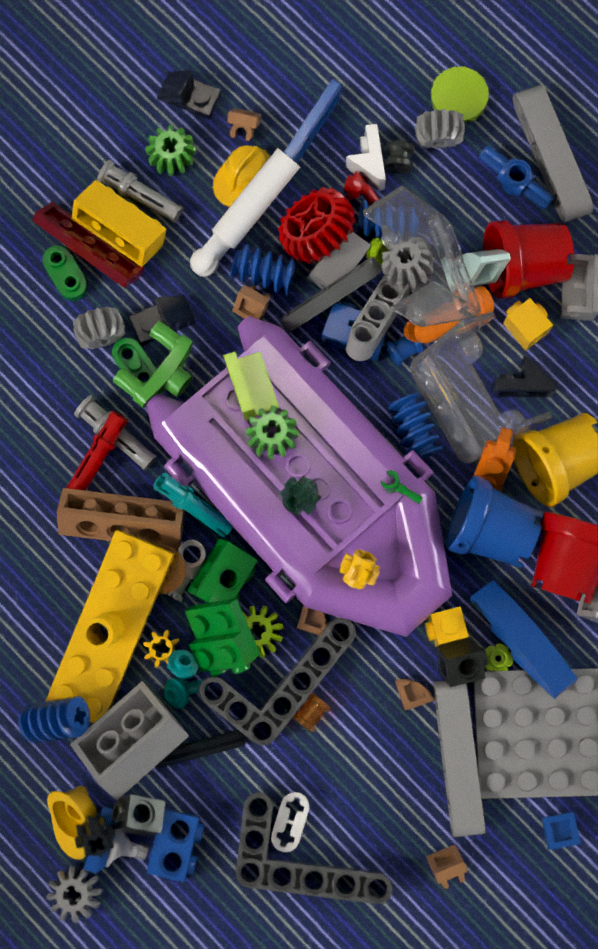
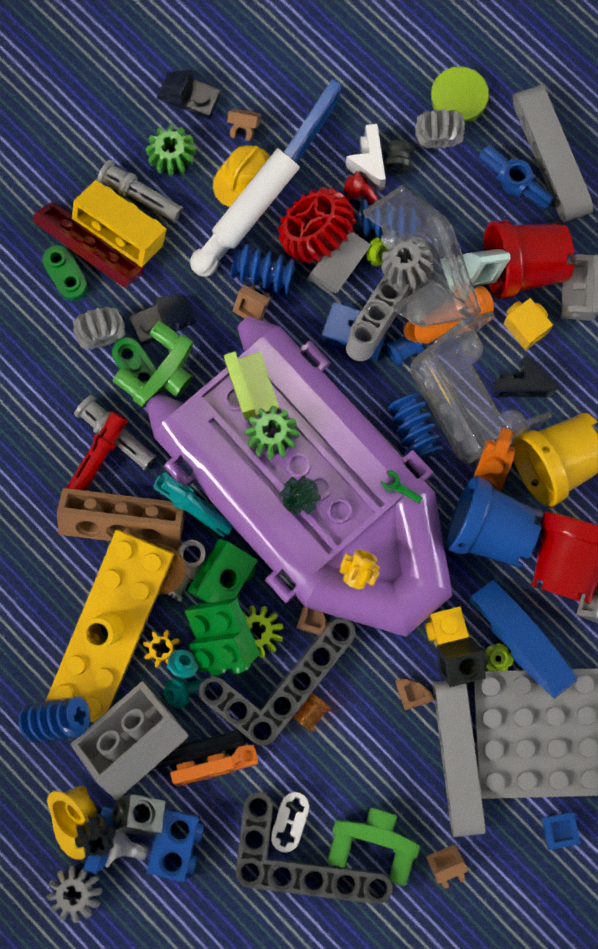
(216, 766): none -> orange hinge
(331, 294): dark grey beam -> none
(376, 830): none -> bright green connector

